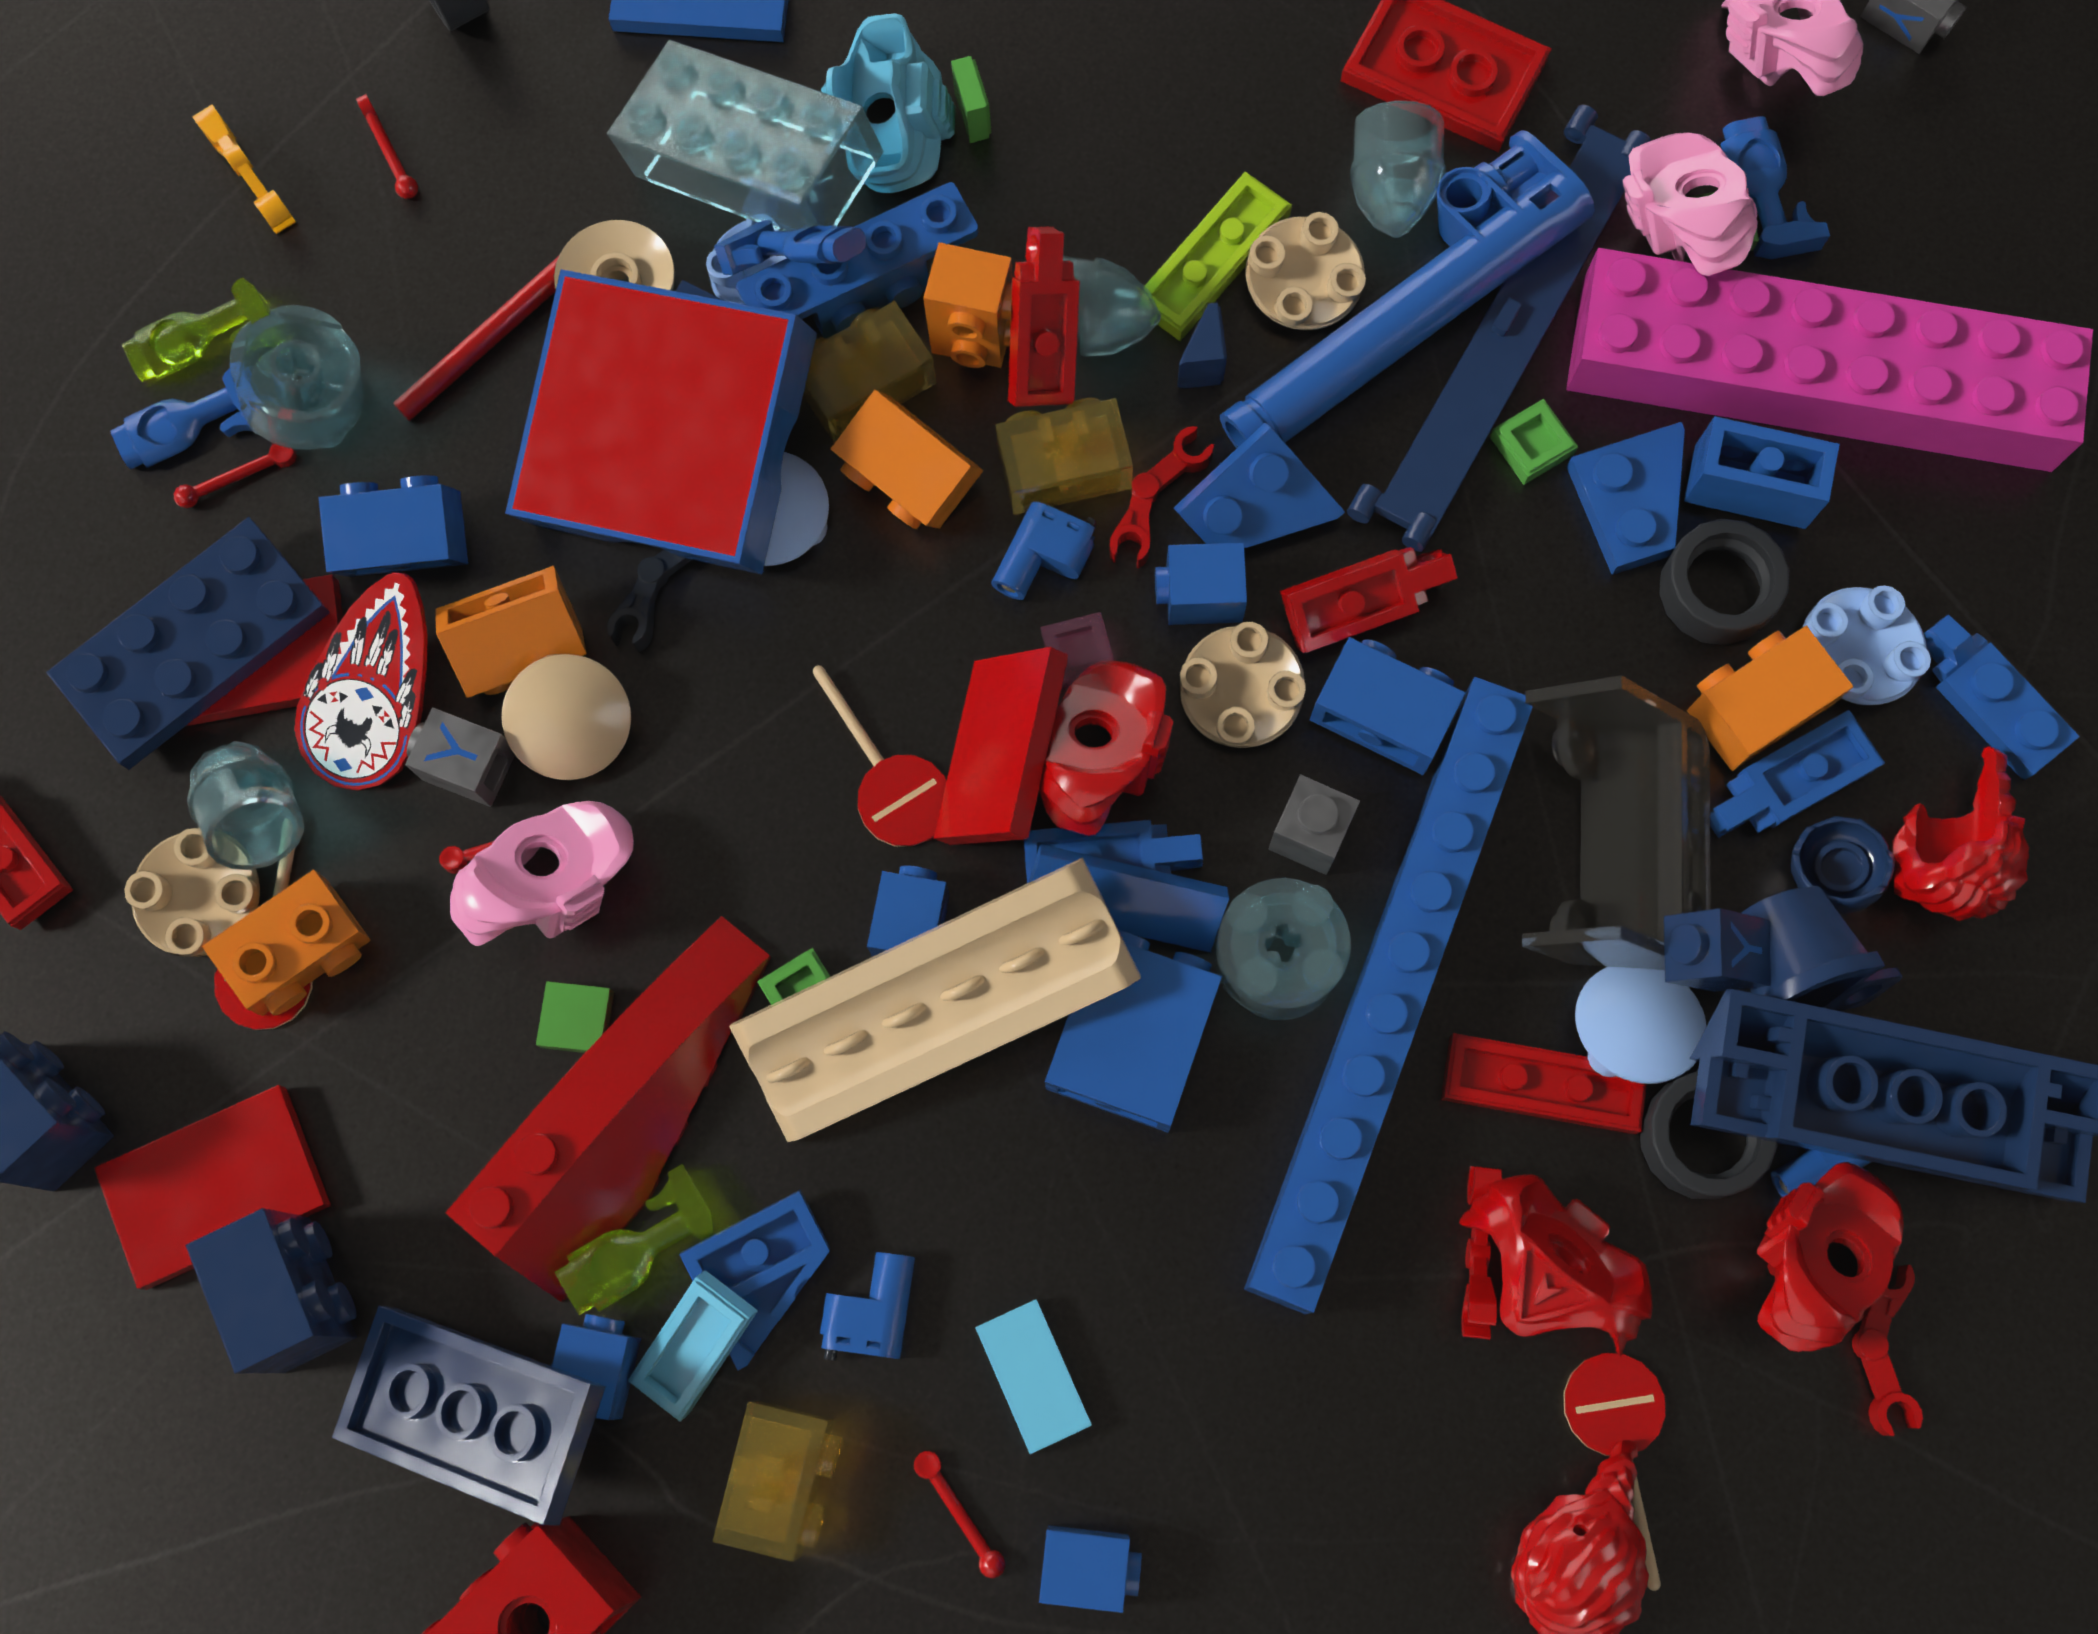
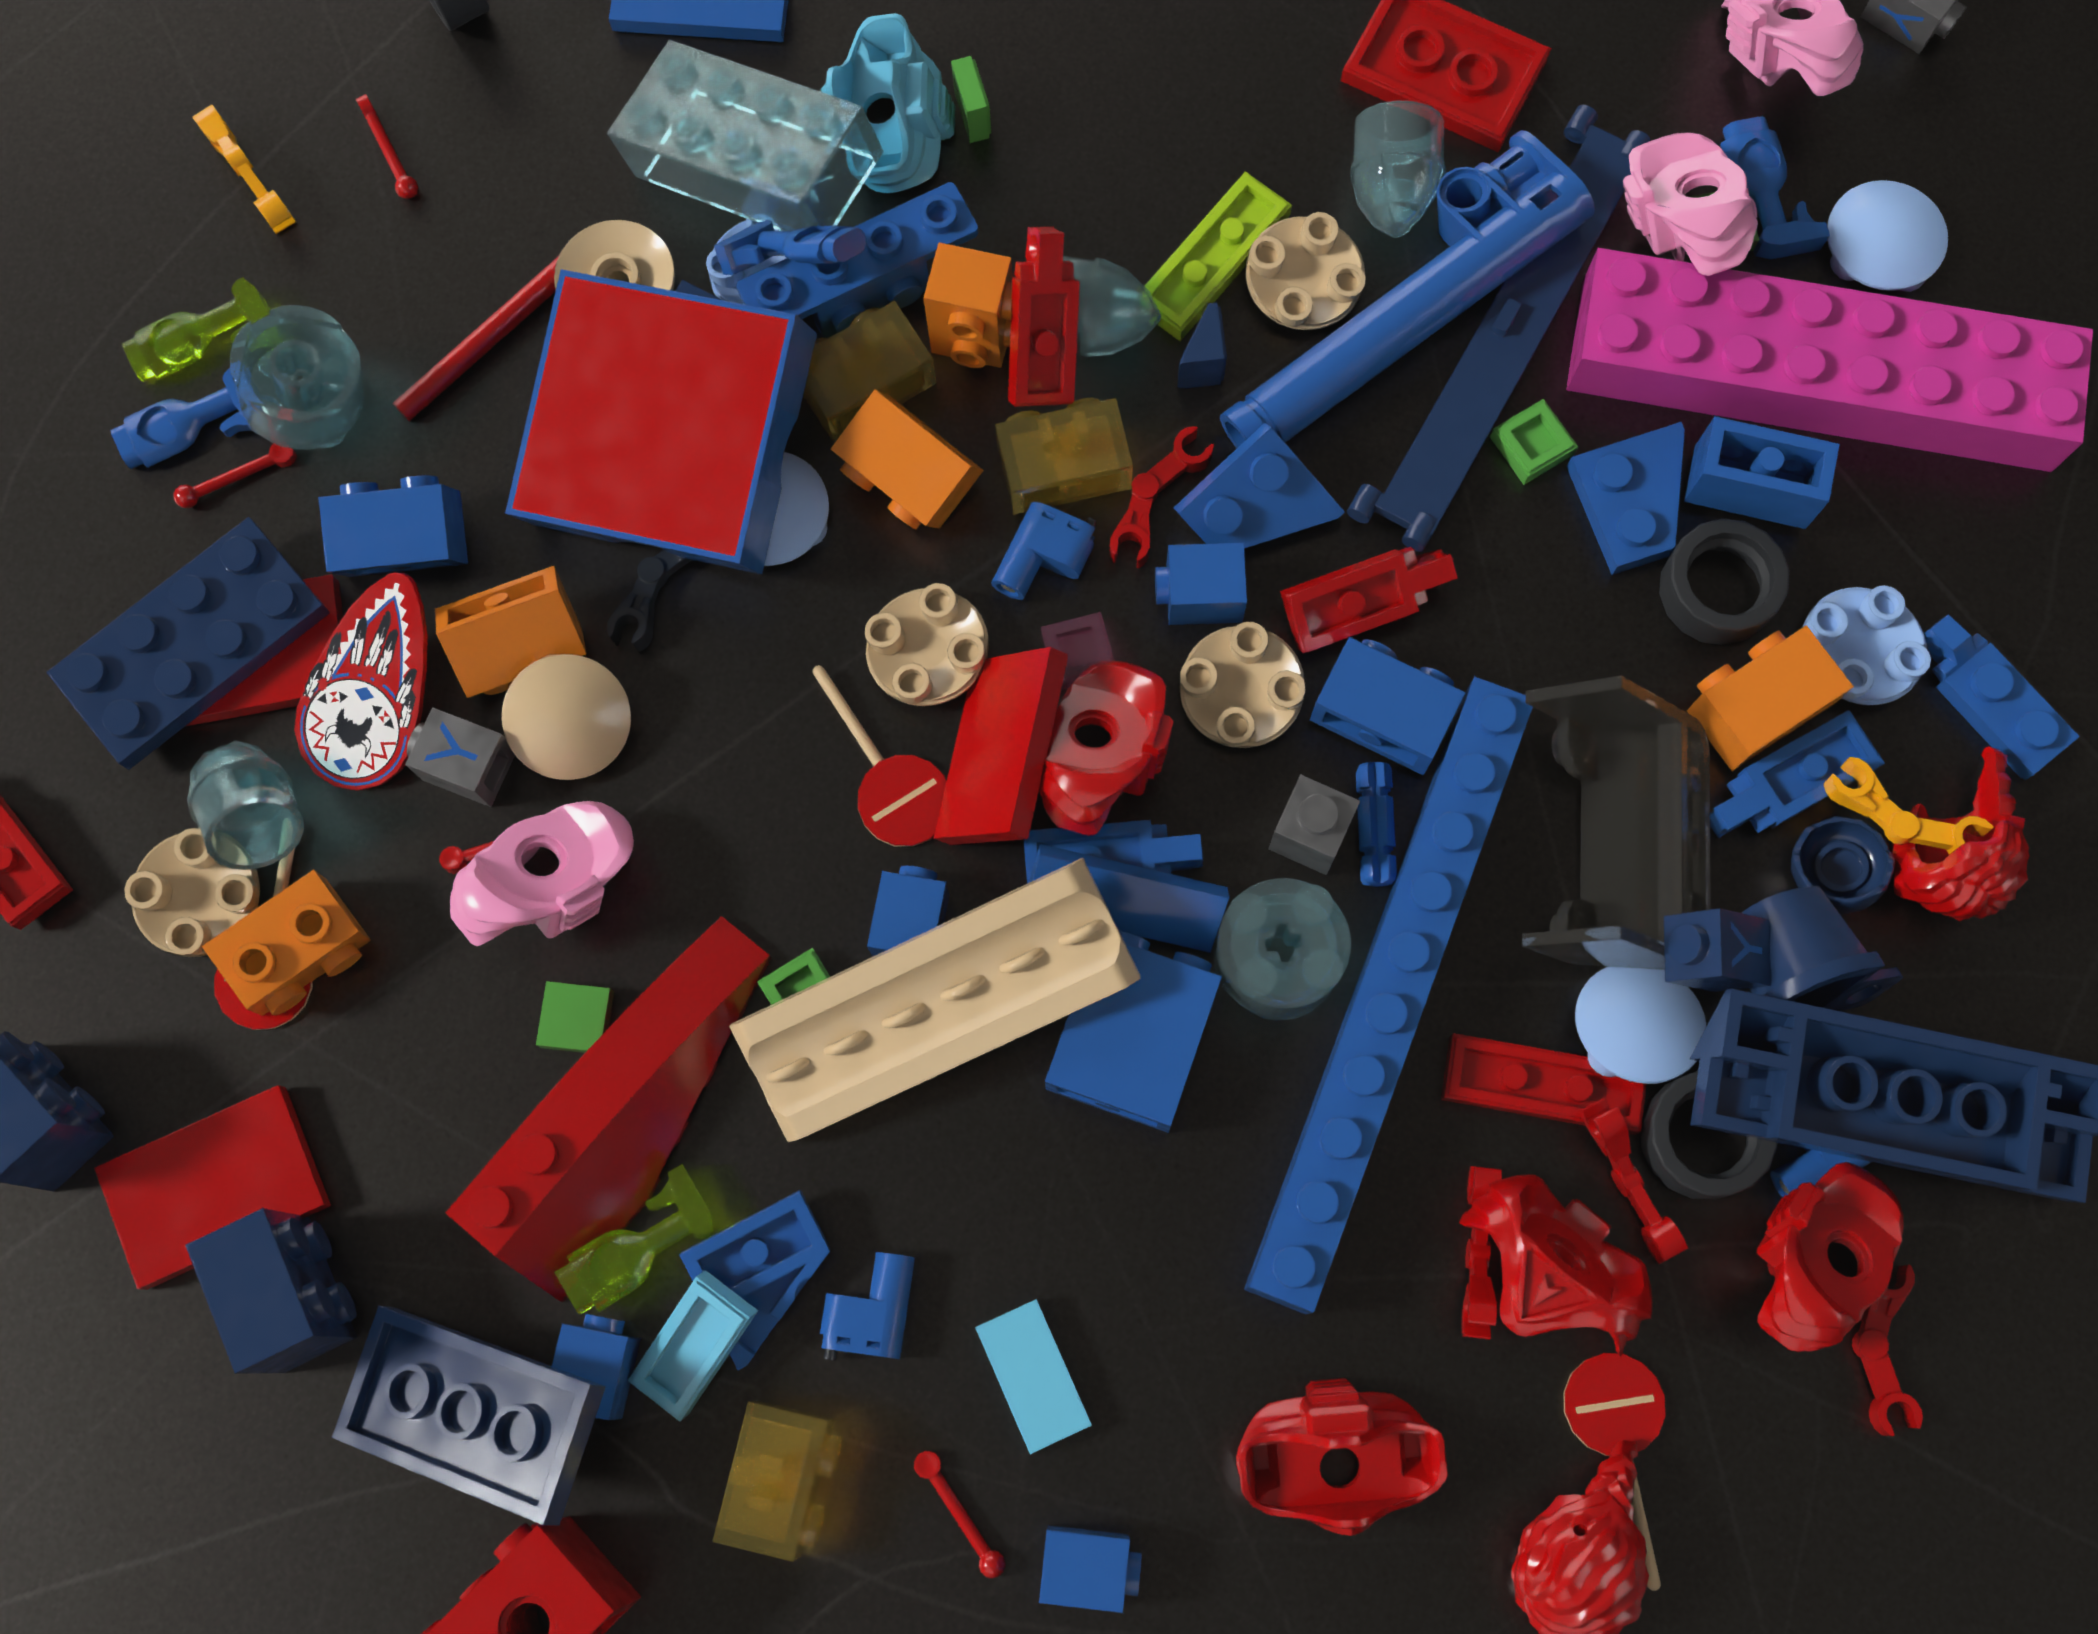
(926, 646): none -> tan dish
(1284, 1443): none -> red piece
(1376, 824): none -> blue axle
(1612, 1137): none -> red piece
(1886, 236): none -> light blue dish
(1898, 825): none -> light orange piece

